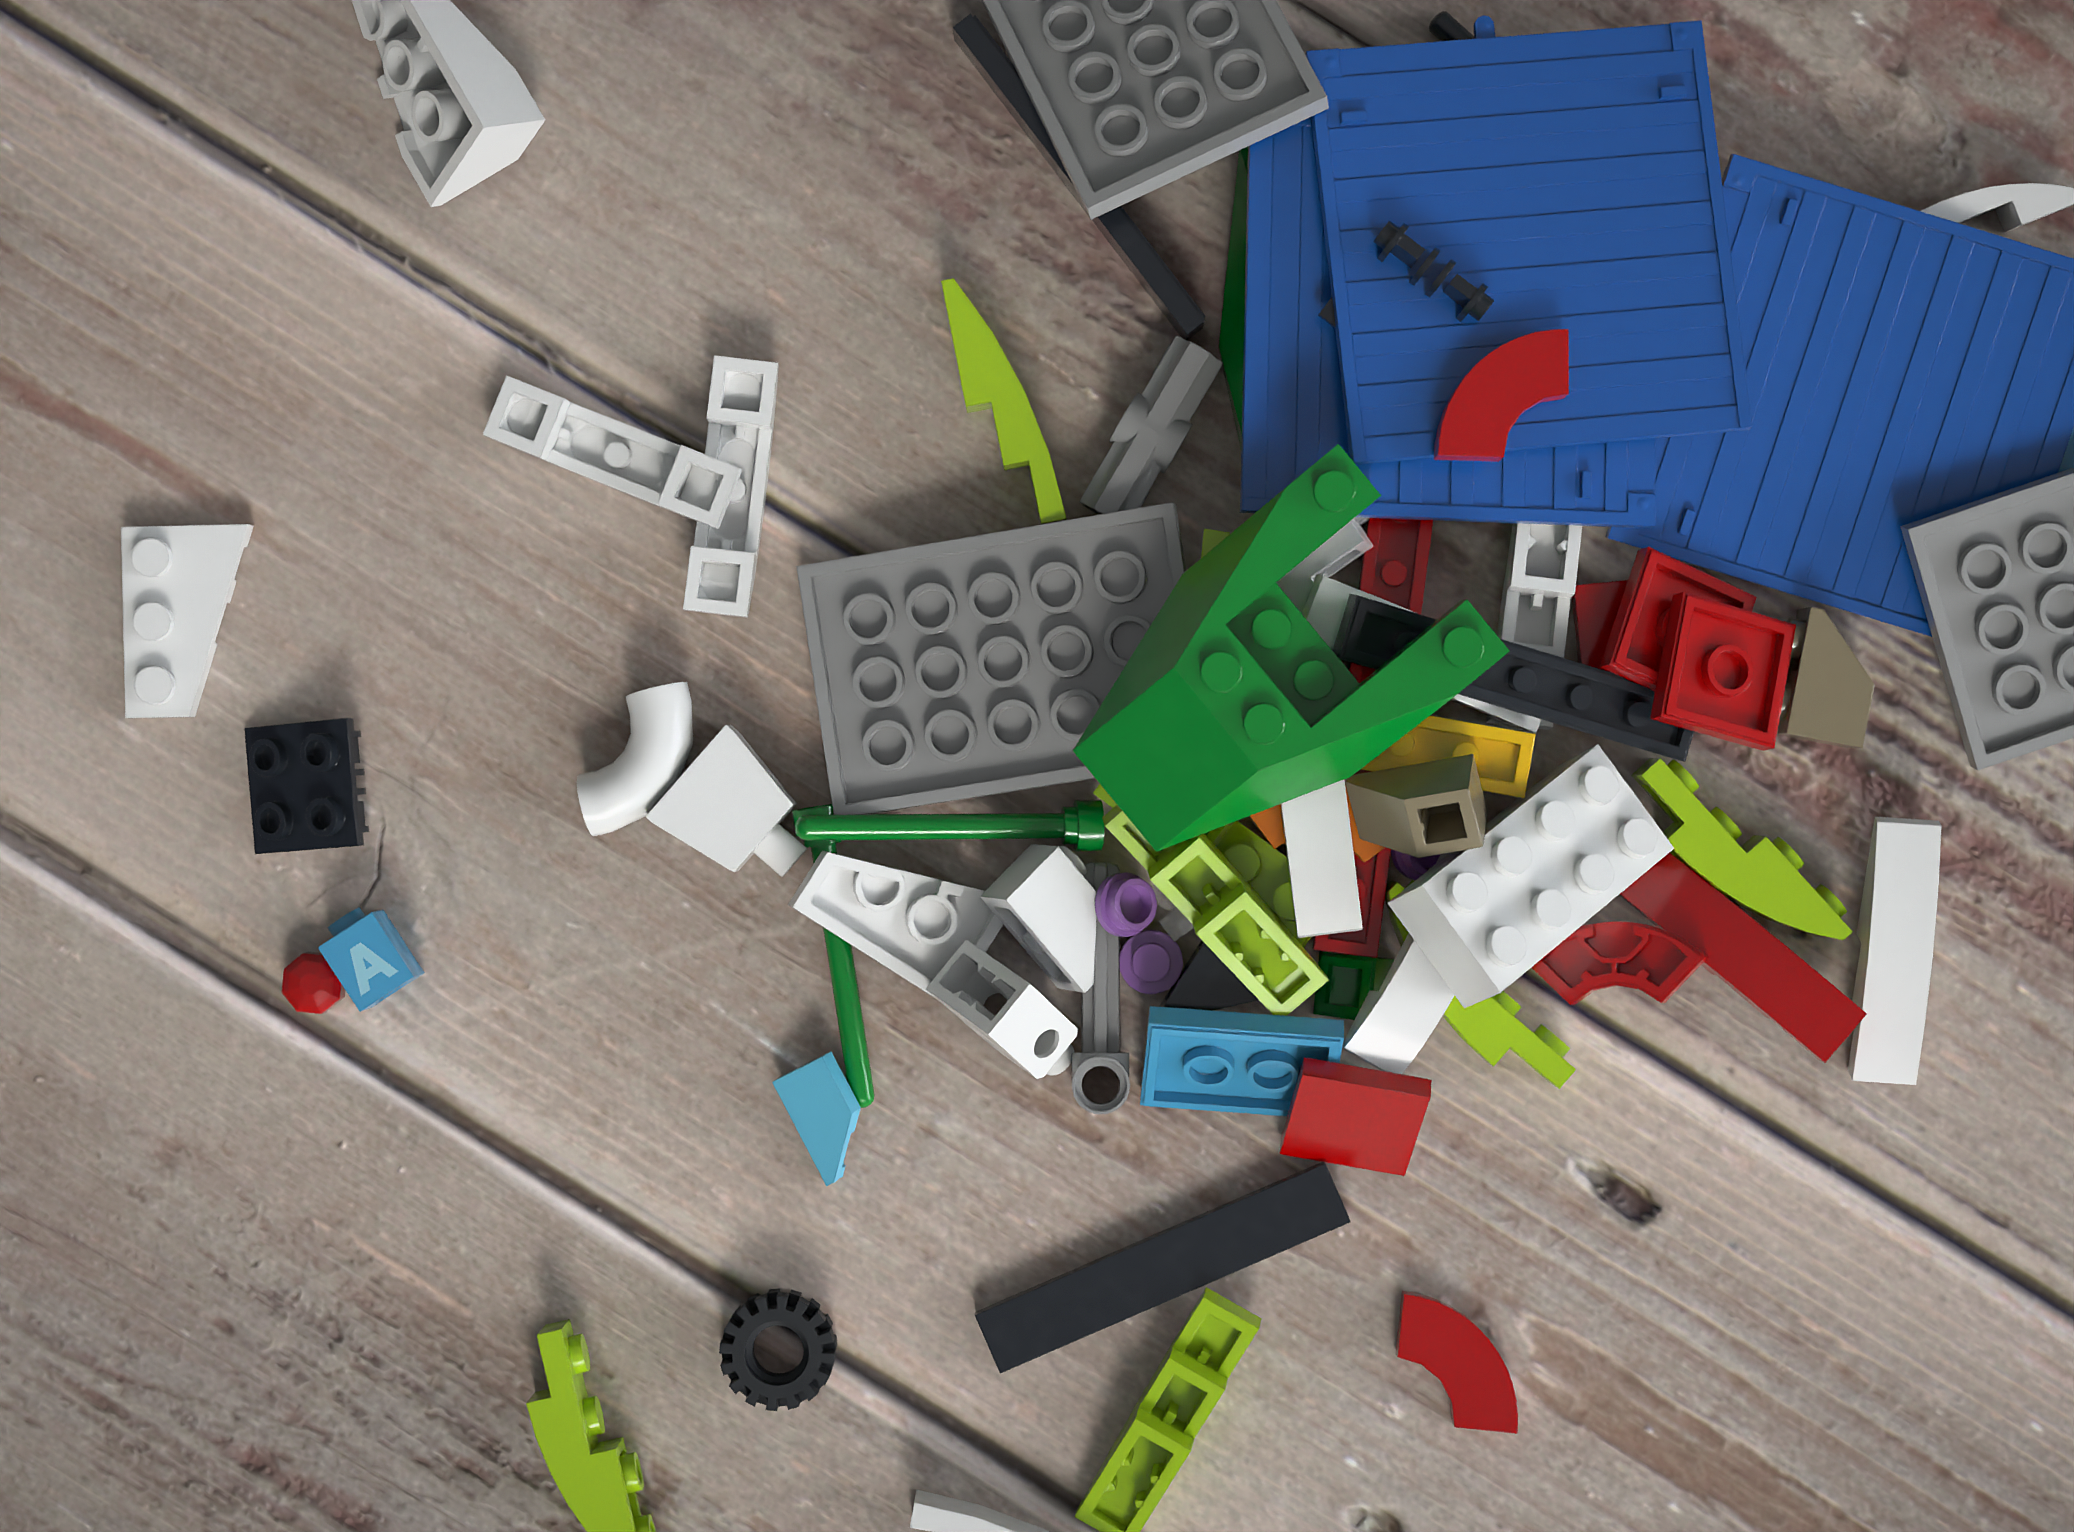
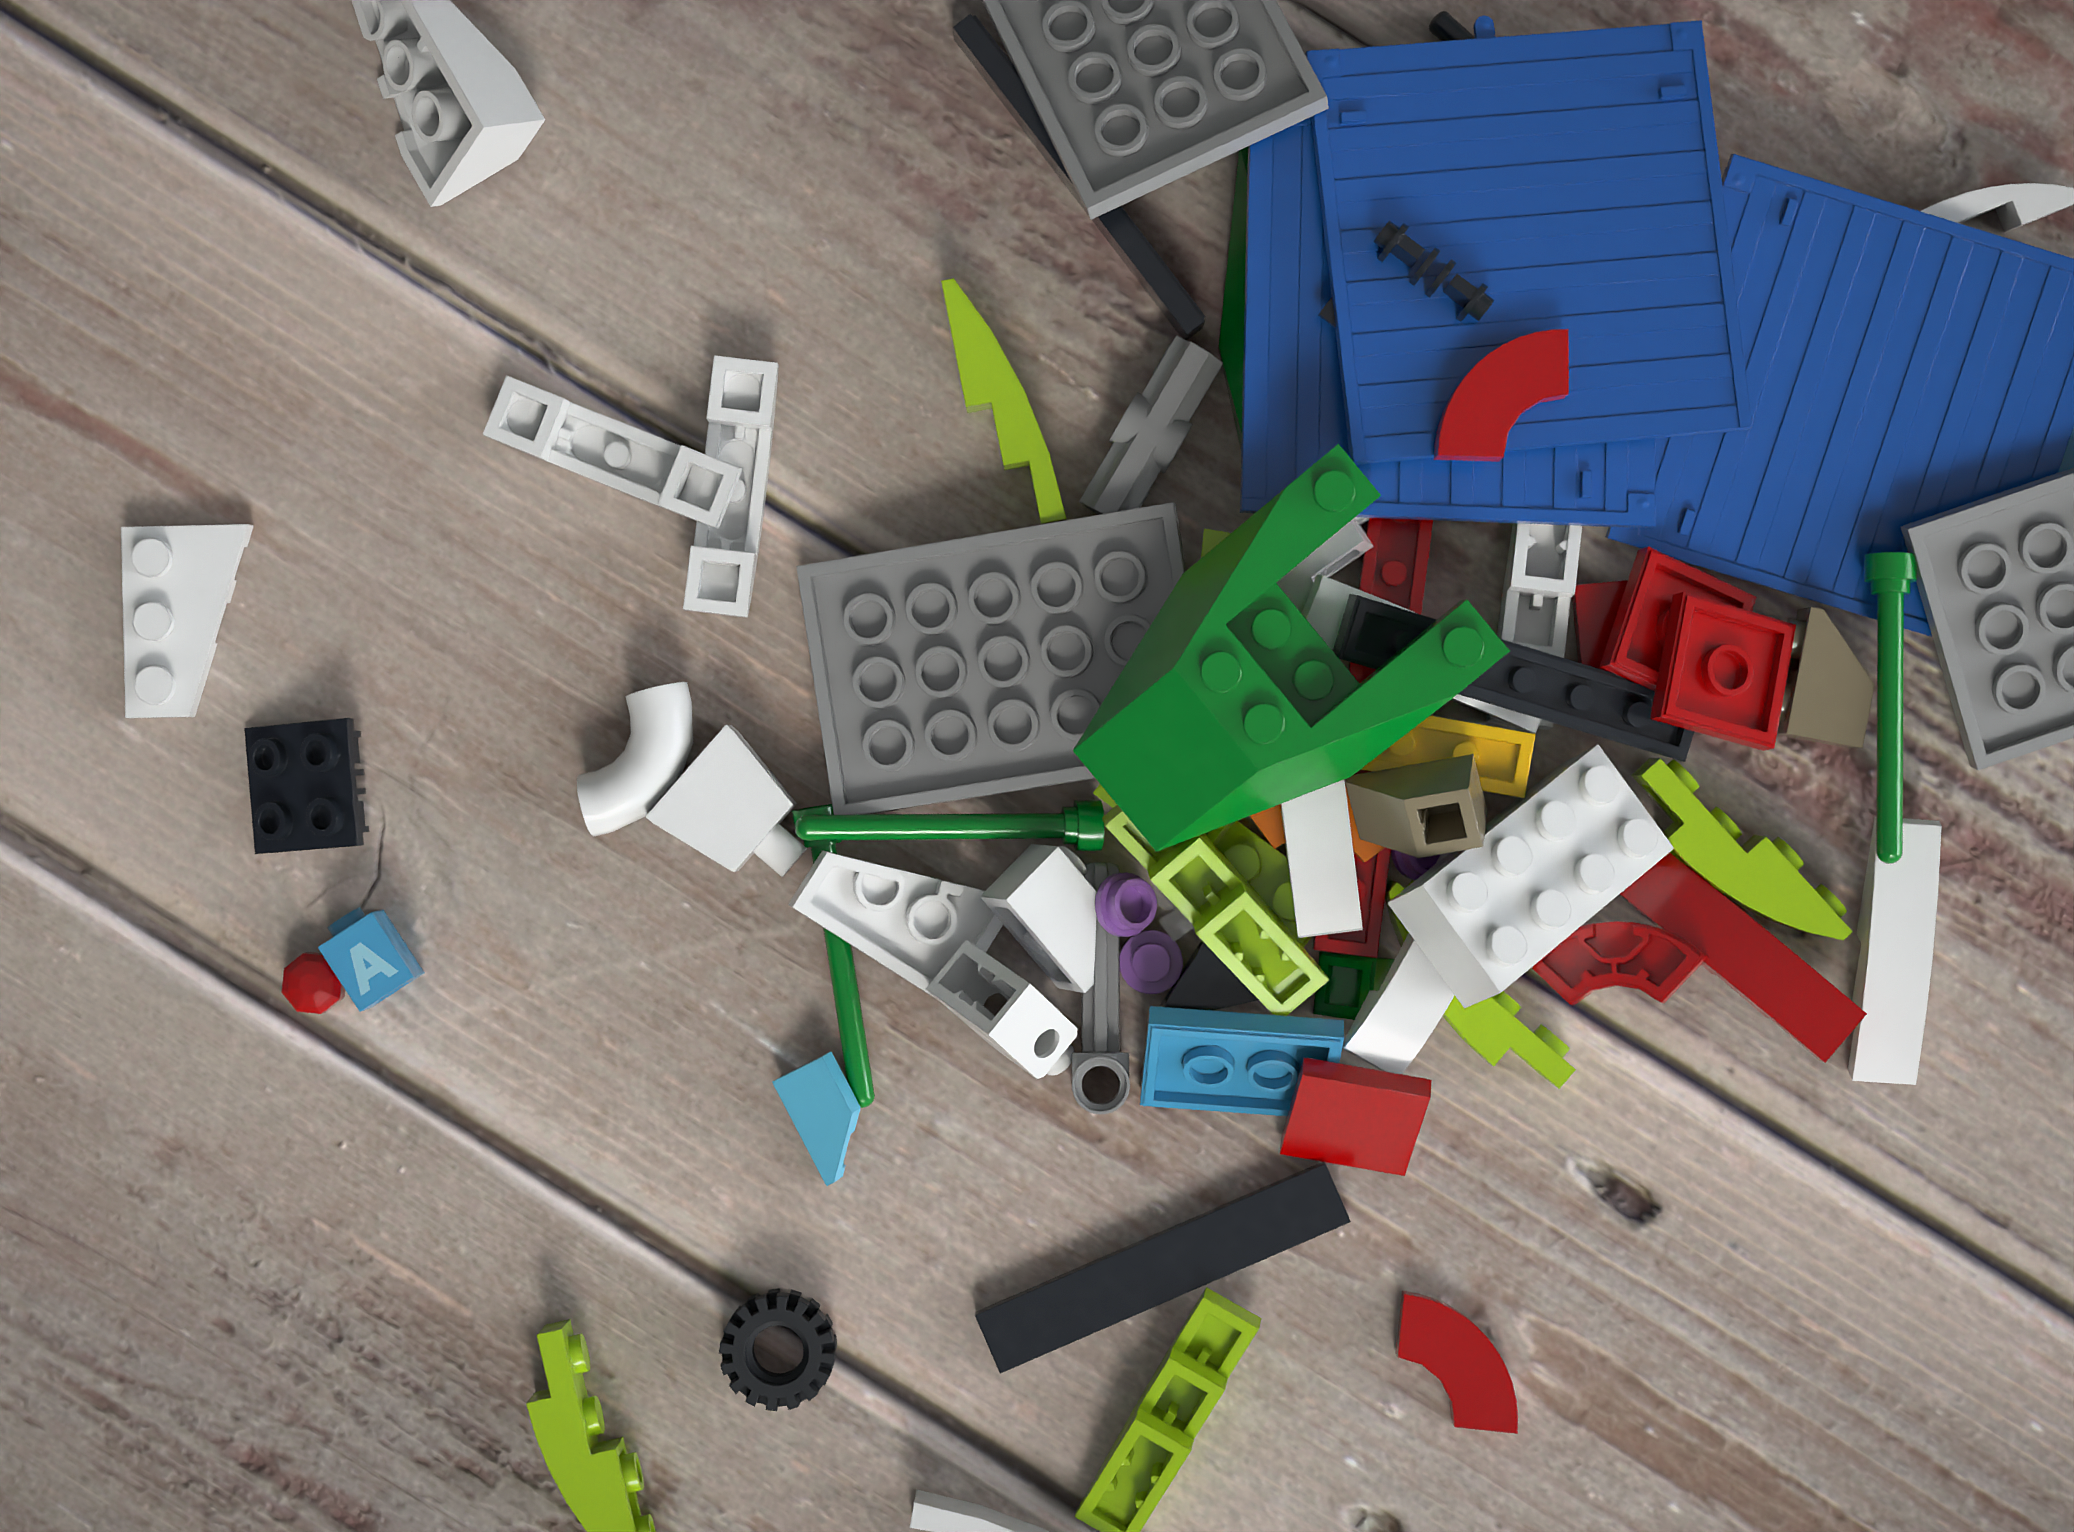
(1890, 580): none -> green piece

